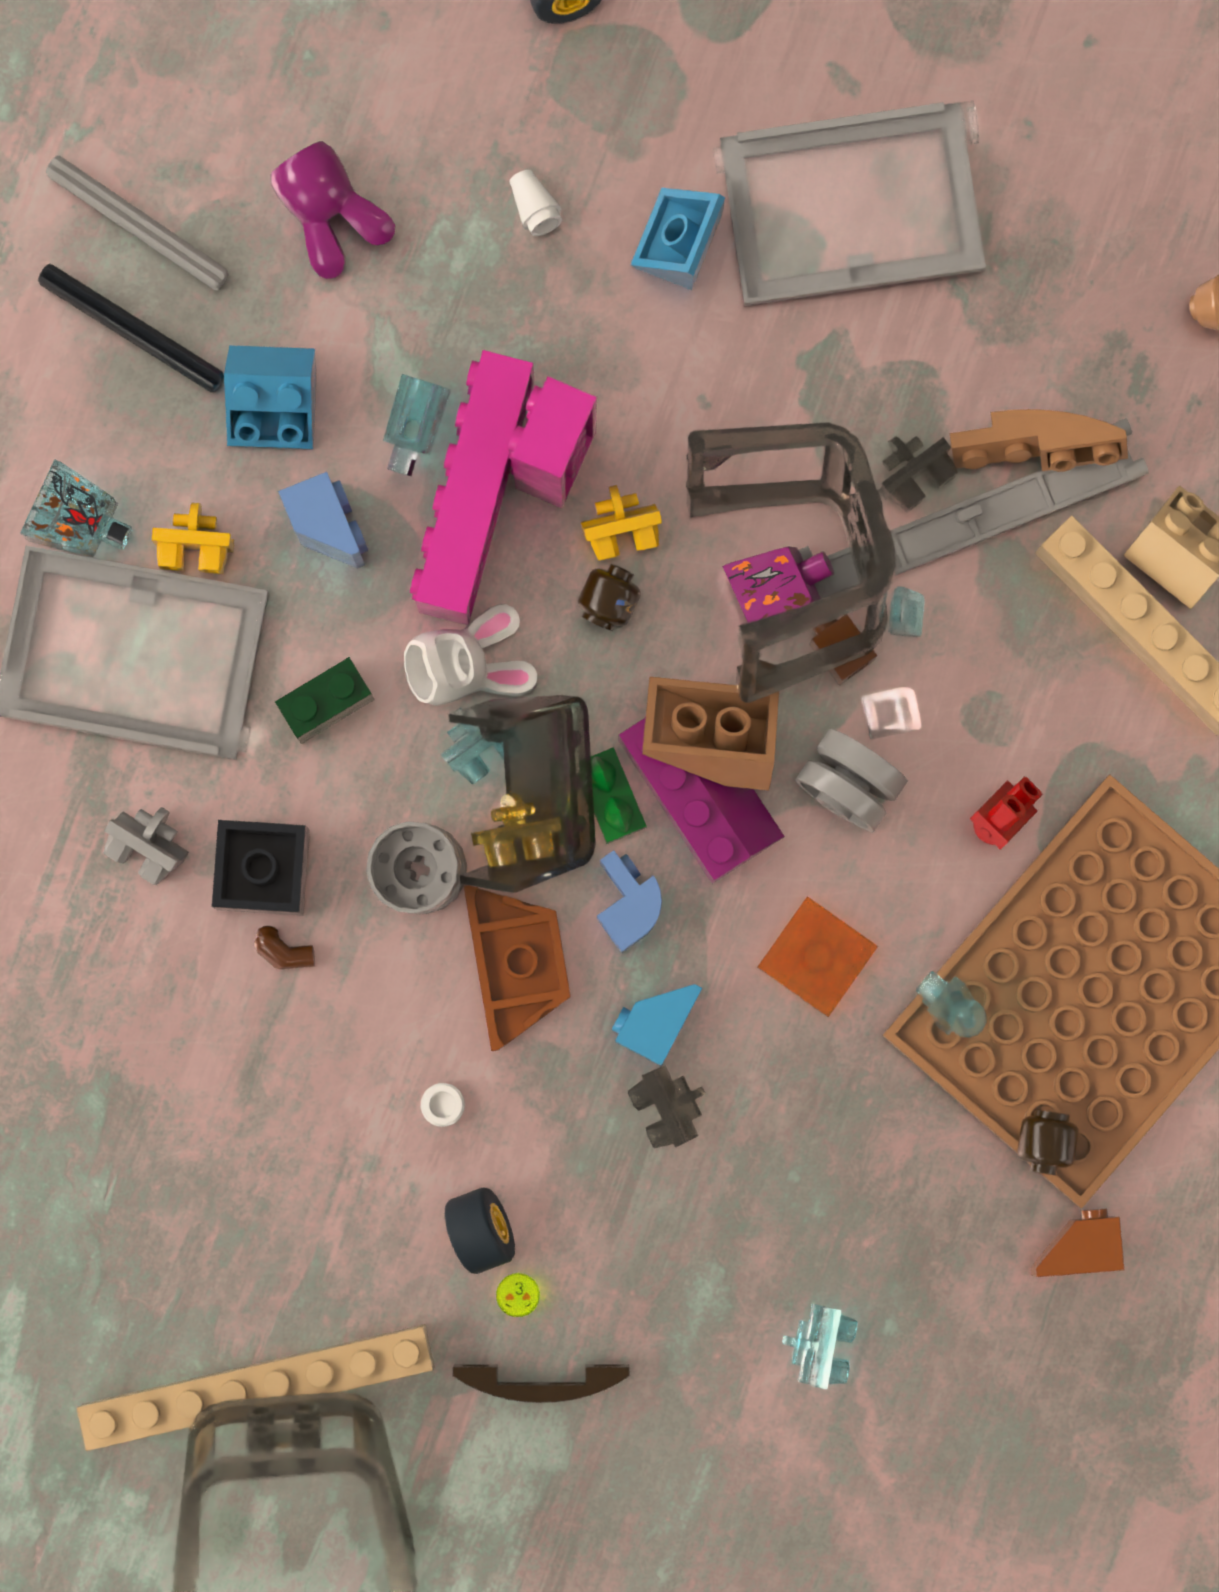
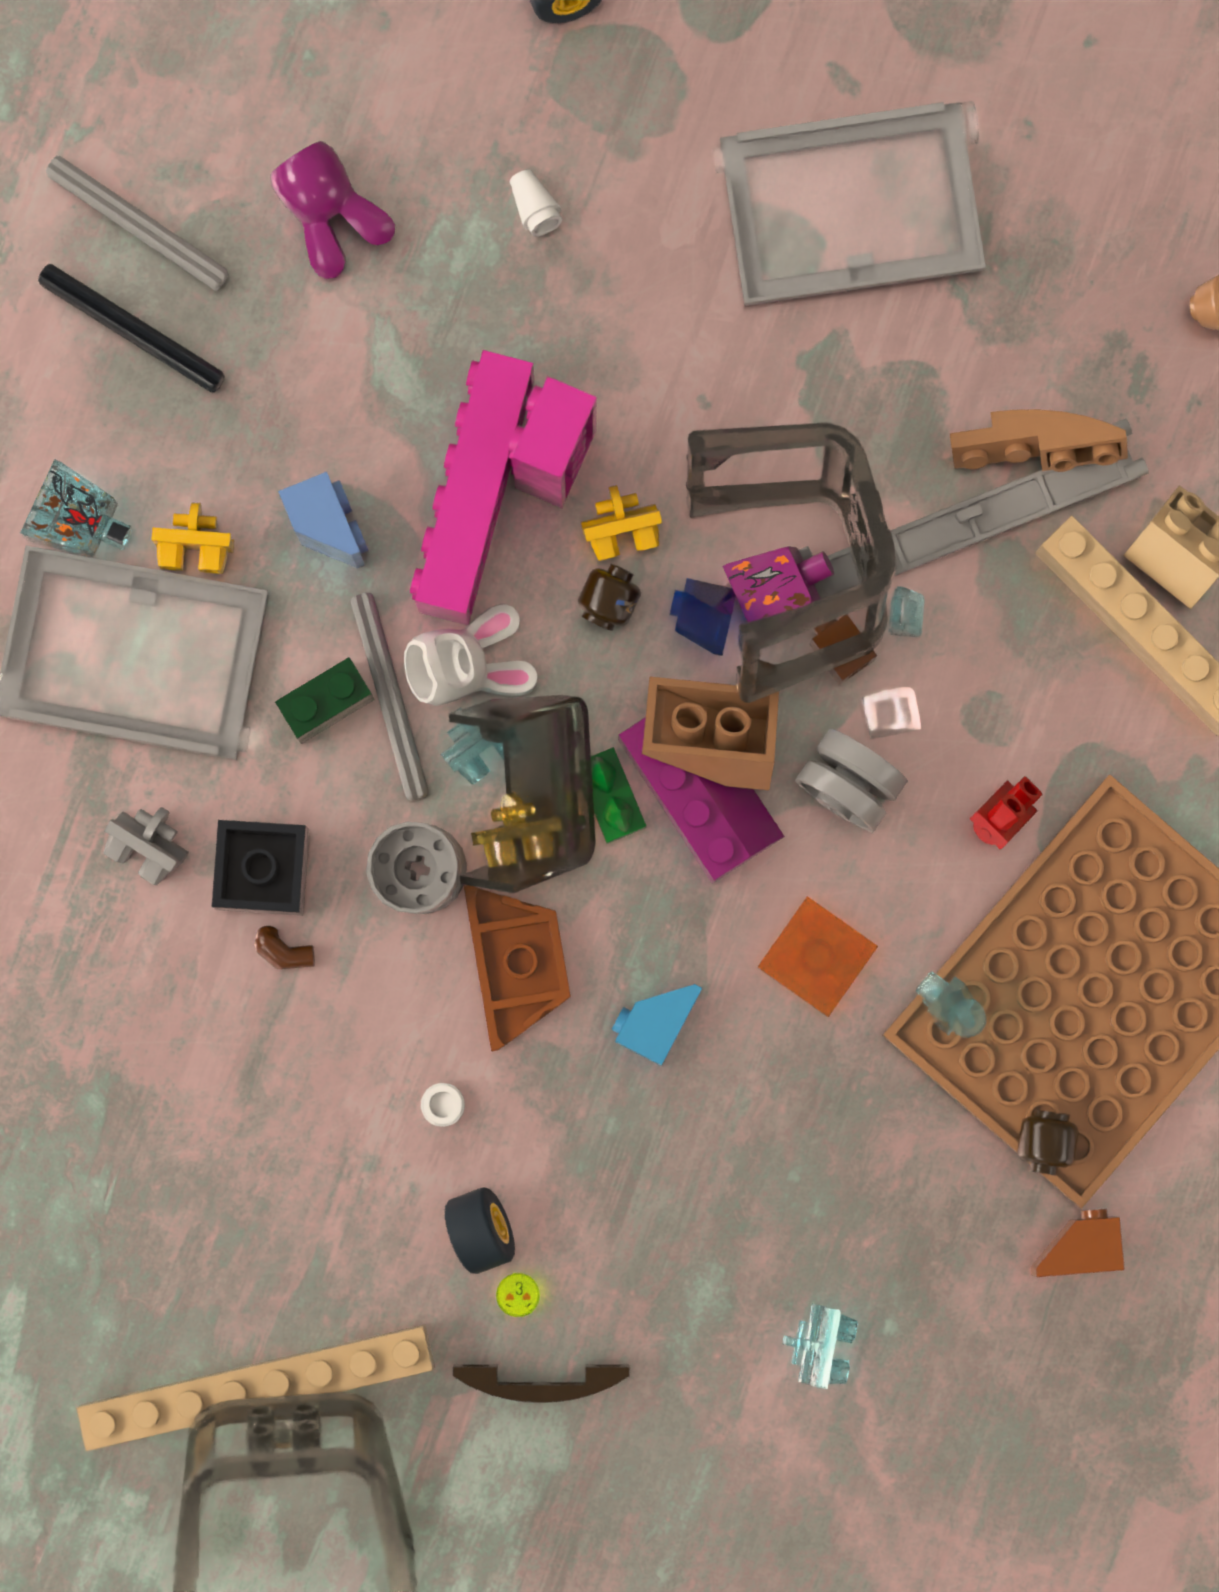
(270, 396): dark azure slope -> none
(389, 696): none -> light grey axle
(418, 402): clear light blue torso -> none
(637, 911): medium blue brick -> none
(674, 1103): clear smoke hips -> none
(678, 235): dark azure slope -> none
(704, 614): none -> clear blue slope
(902, 484): clear smoke hips -> none

